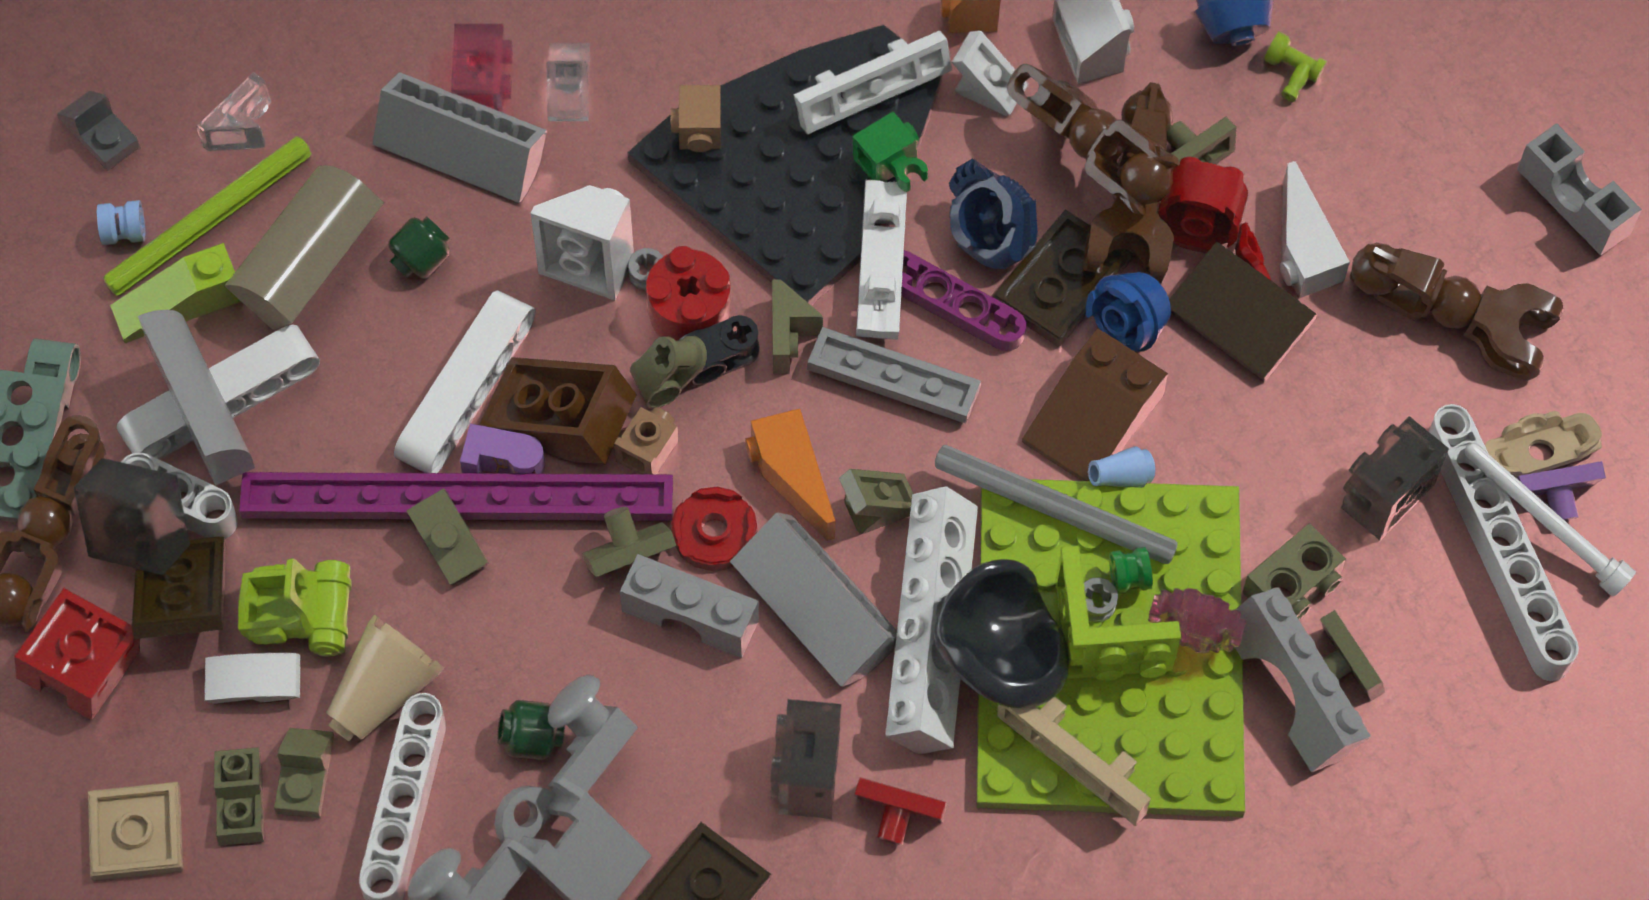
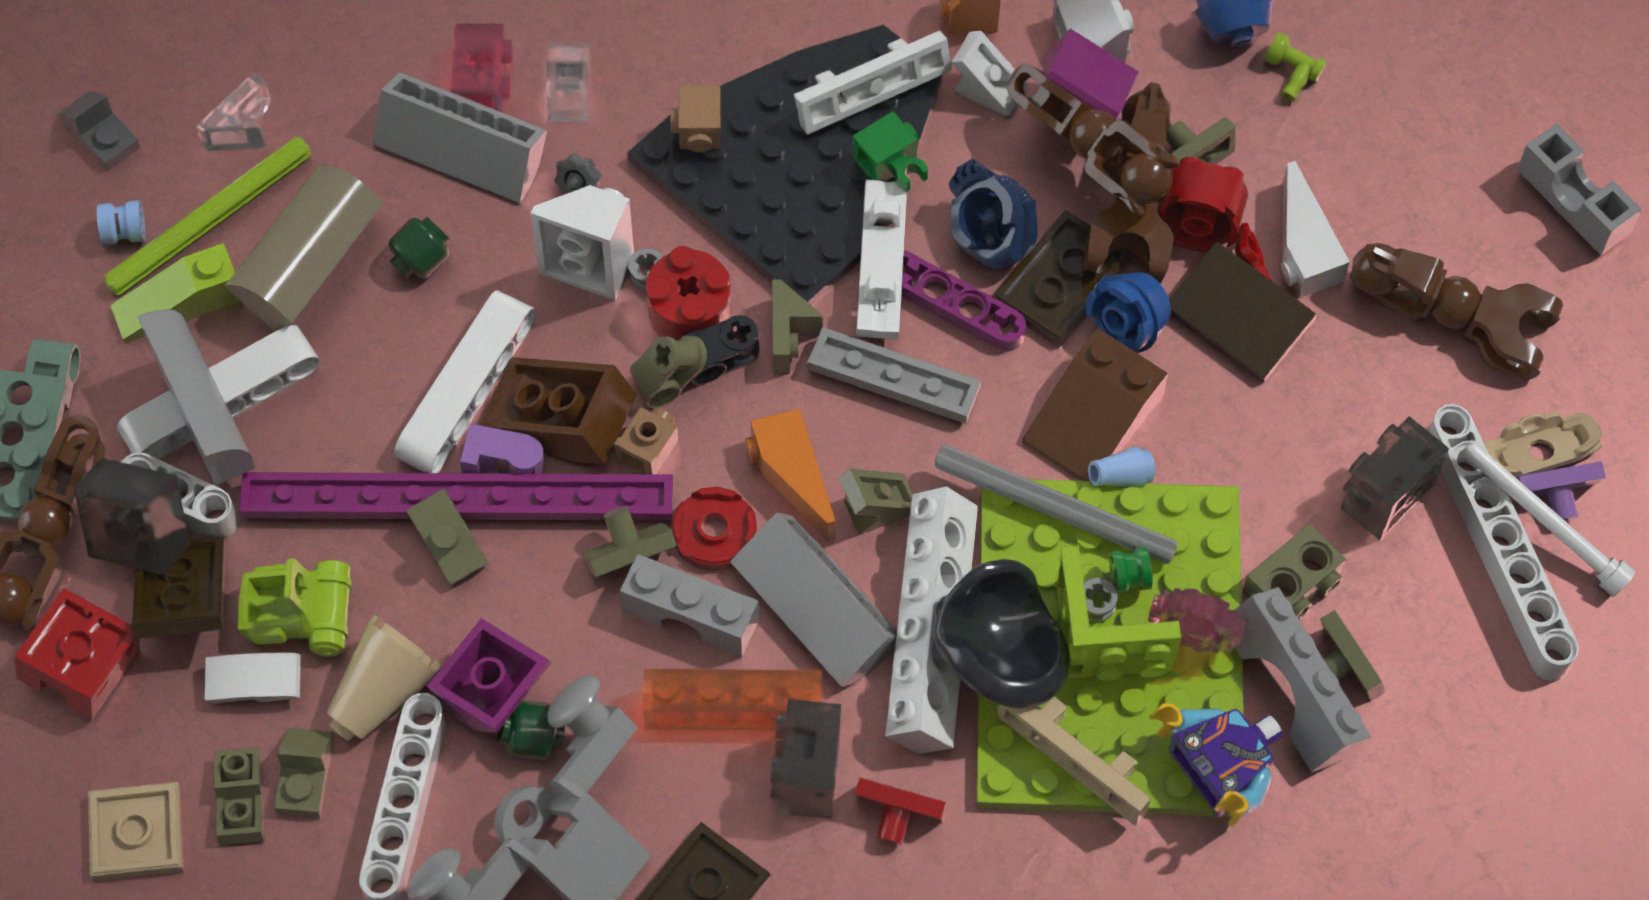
(487, 677): none -> magenta slope
(576, 173): none -> dark grey piece
(724, 697): none -> clear orange brick
(1089, 72): none -> magenta slope
(1222, 755): none -> torso

